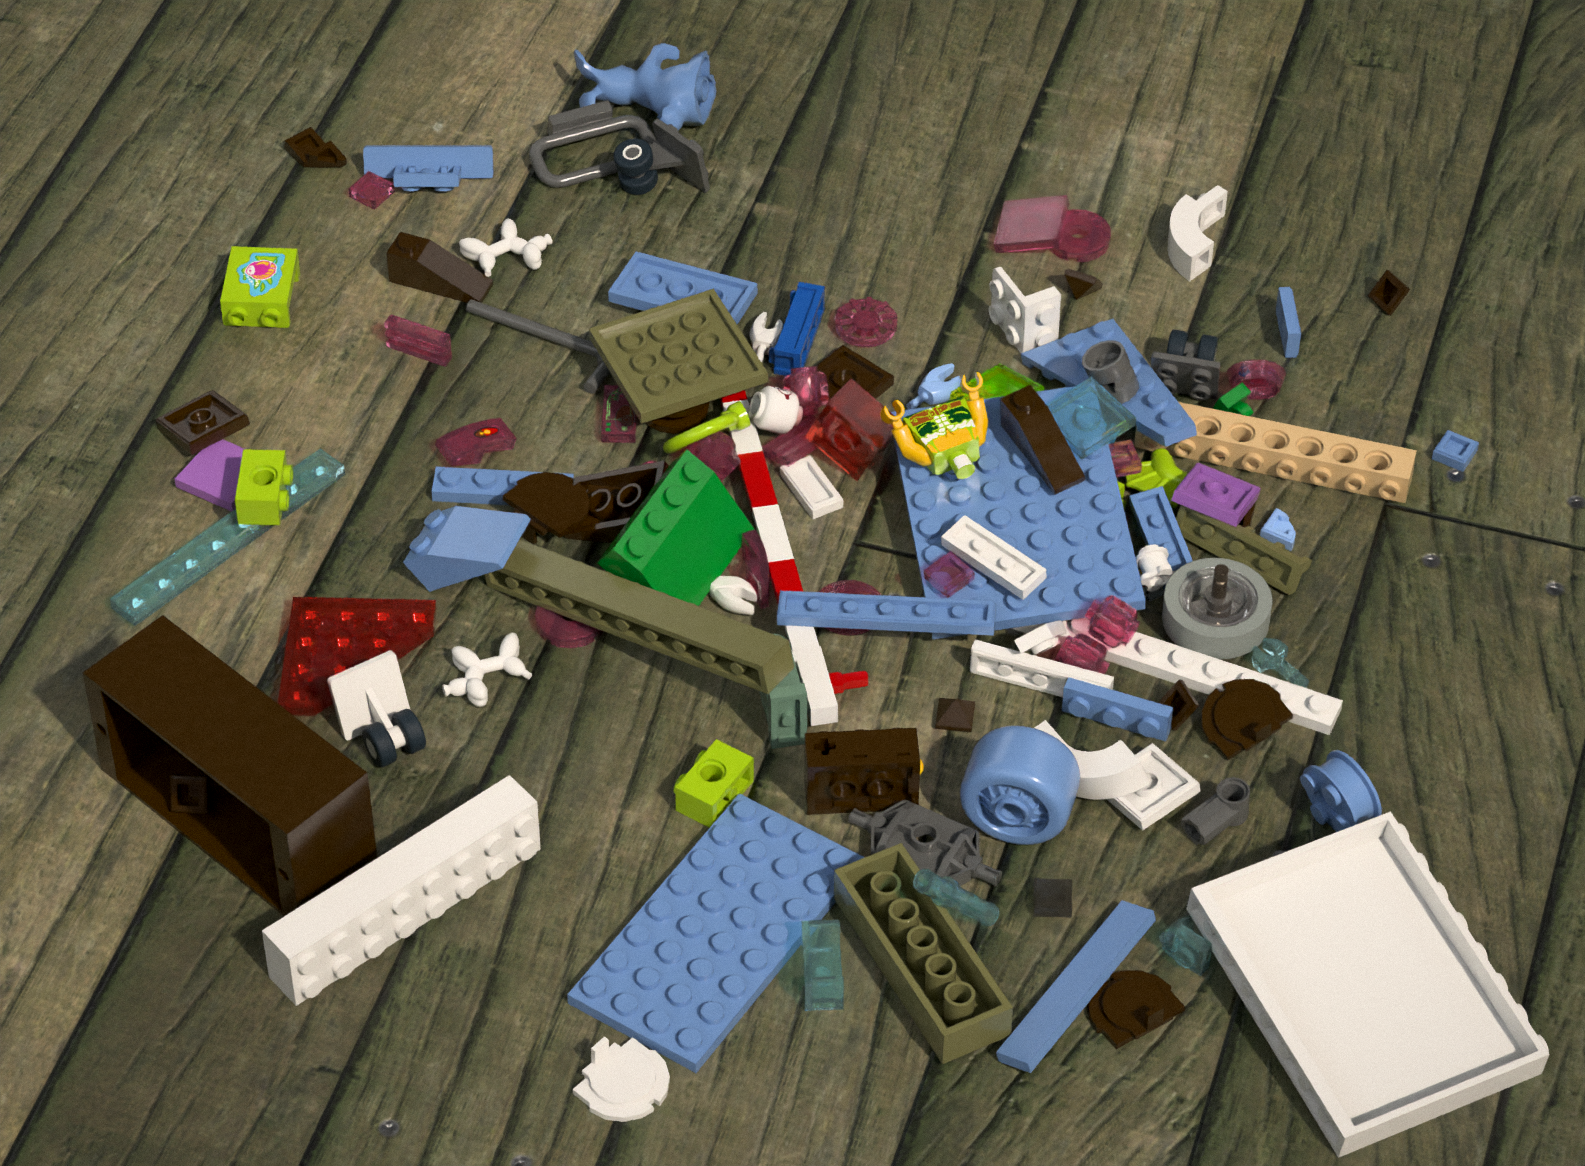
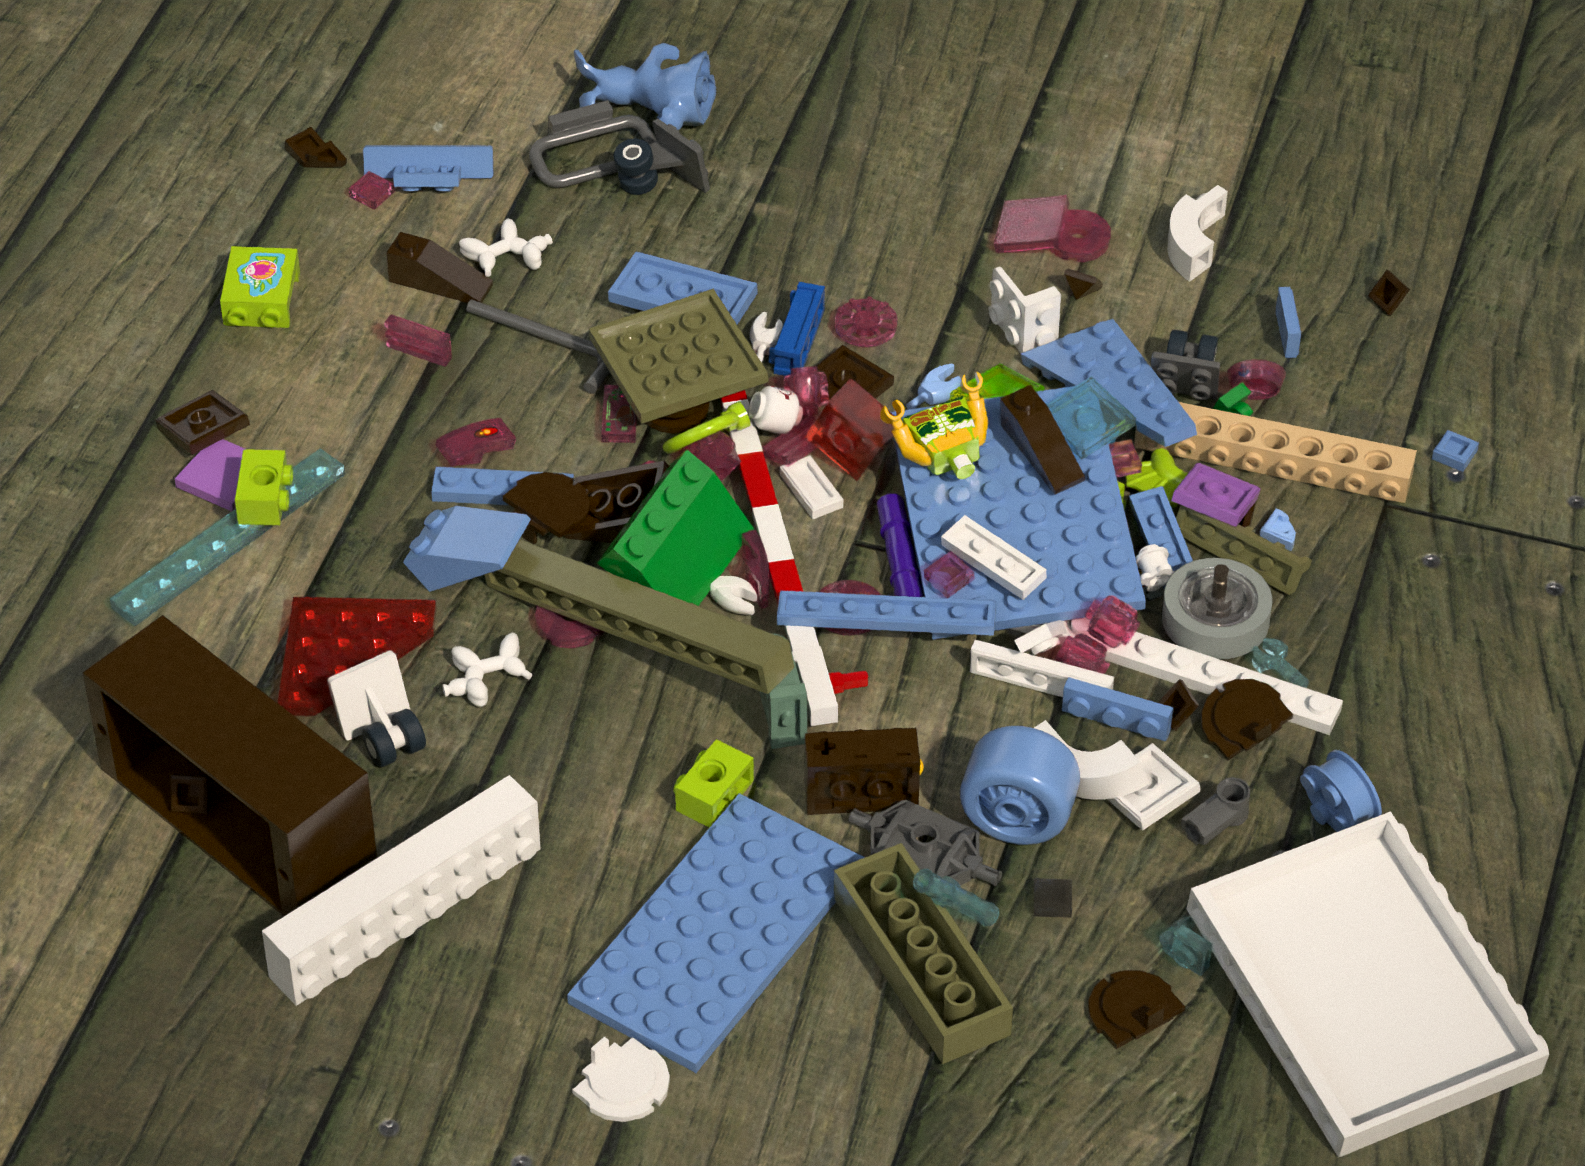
(822, 965): clear light blue panel -> none
(899, 548): none -> dark purple piece
(955, 715): dark brown slope -> none
(1075, 986): medium blue tile -> none
(1112, 369): dark grey wheel -> none

